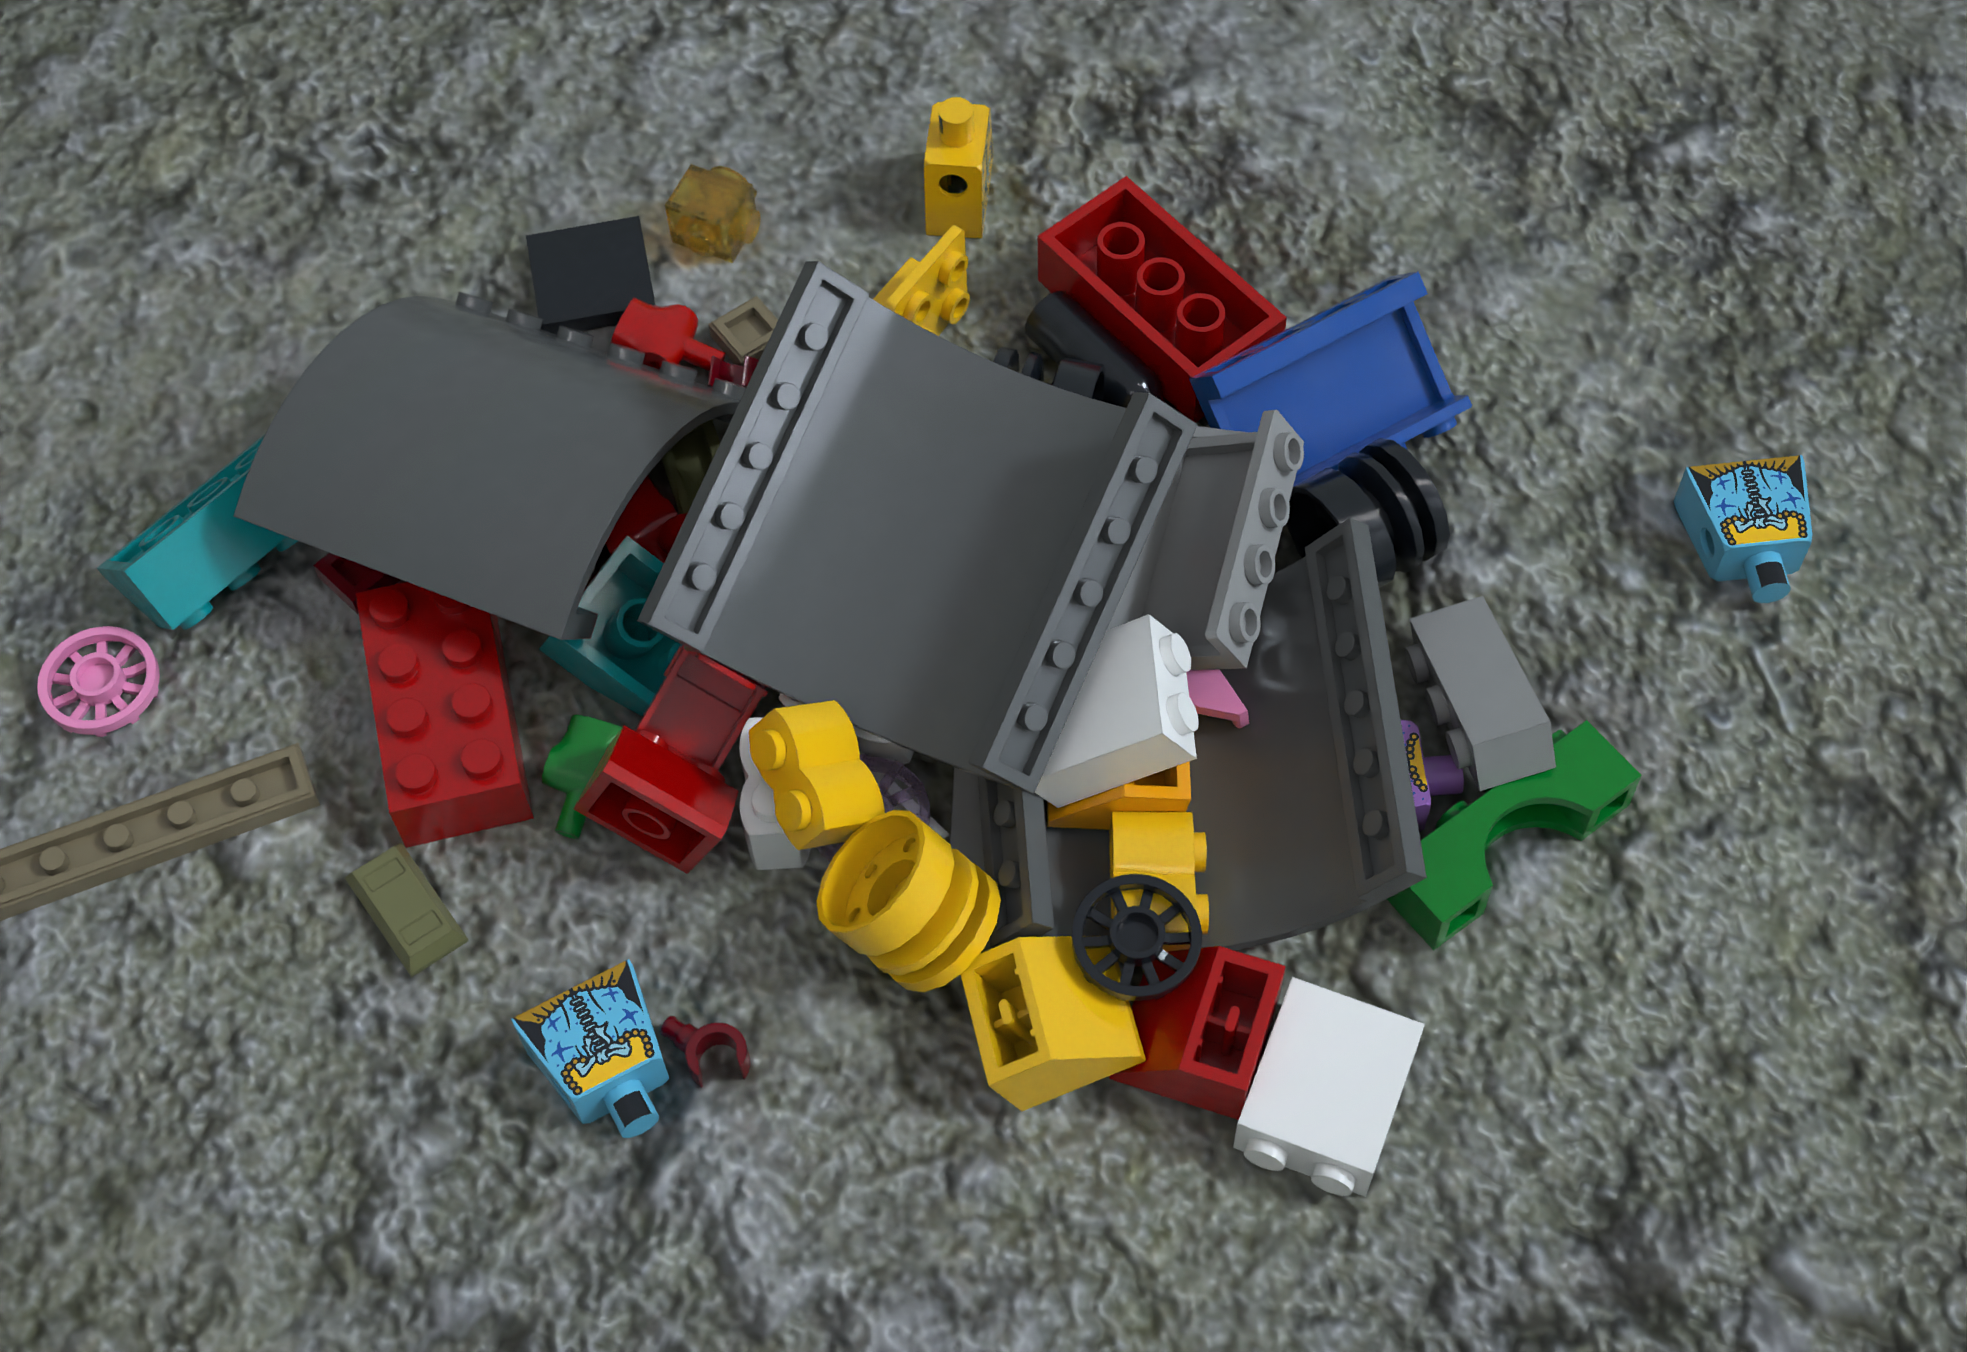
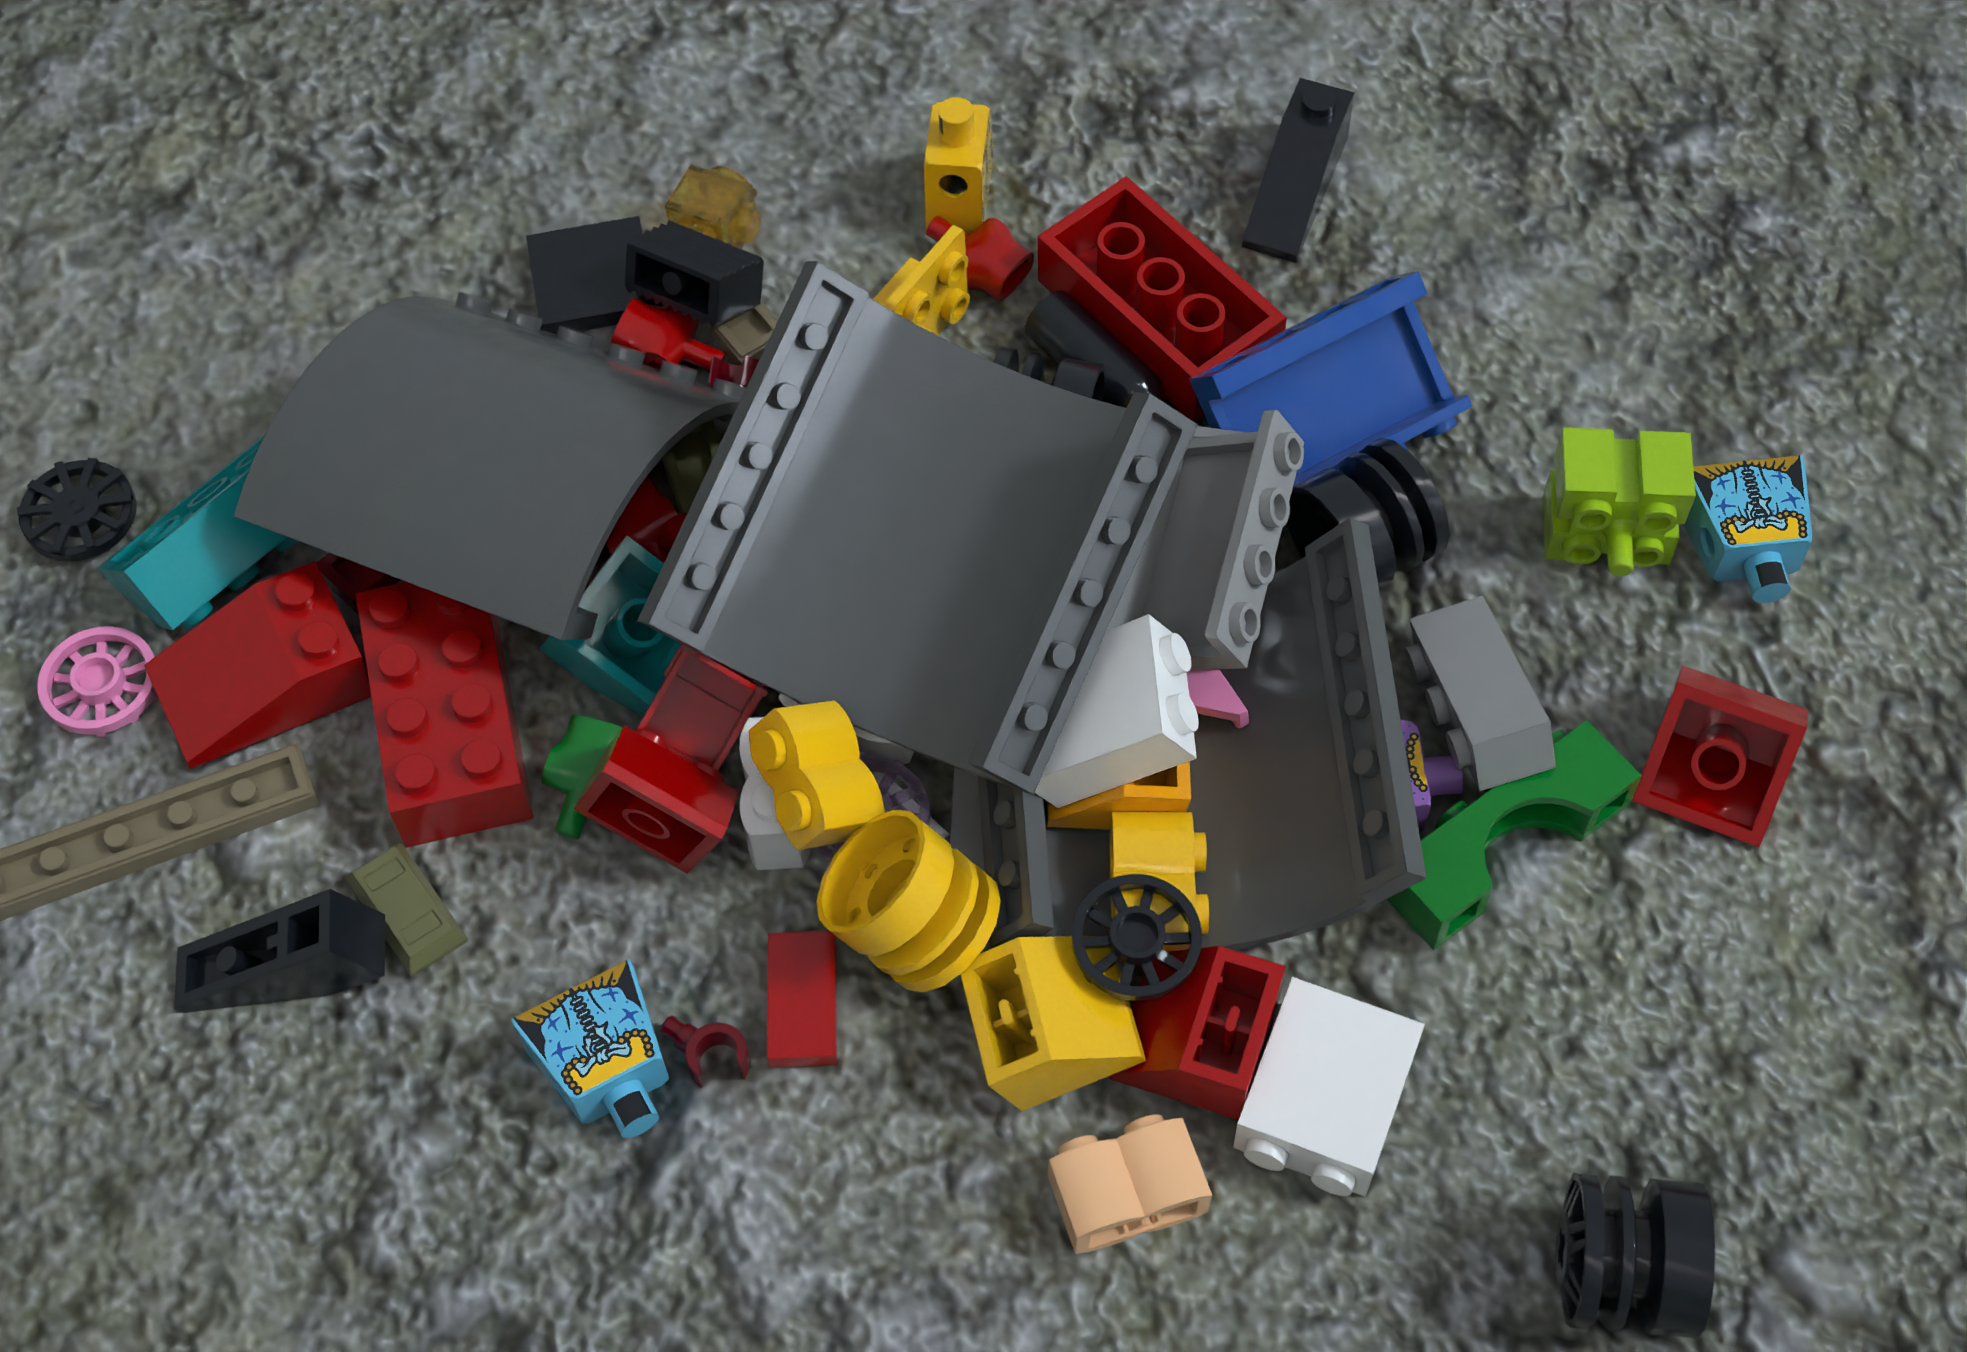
(77, 510): none -> black wheel
(259, 667): none -> red slope
(283, 955): none -> black slope
(693, 273): none -> black brick
(802, 999): none -> red tile
(994, 257): none -> red piece
(1128, 1183): none -> light nougat brick
(1299, 169): none -> black slope
(1618, 497): none -> lime brick
(1648, 1254): none -> black wheel
(1721, 755): none -> red slope

